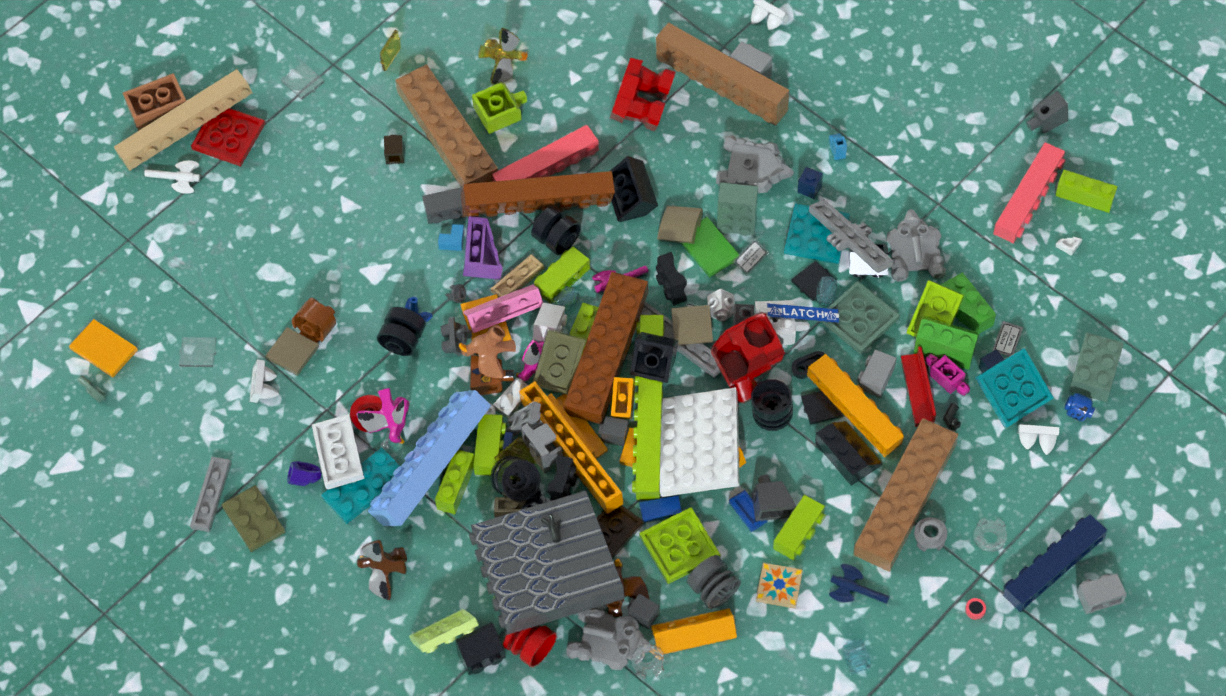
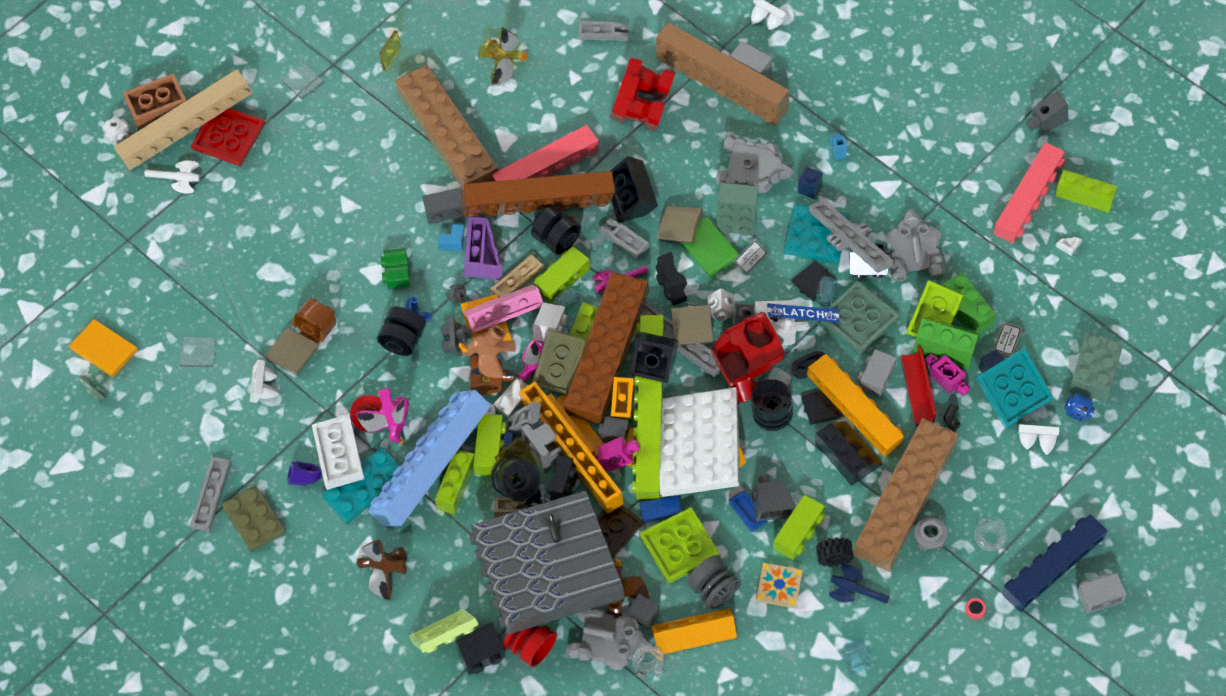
(116, 130): none -> white brick
(394, 149): dark brown brick -> none
(396, 268): none -> green brick
(498, 106): lime hinge -> none
(603, 31): none -> light grey hinge
(617, 453): none -> dark pink piece
(625, 238): none -> light grey hinge
(834, 551): none -> black tyre

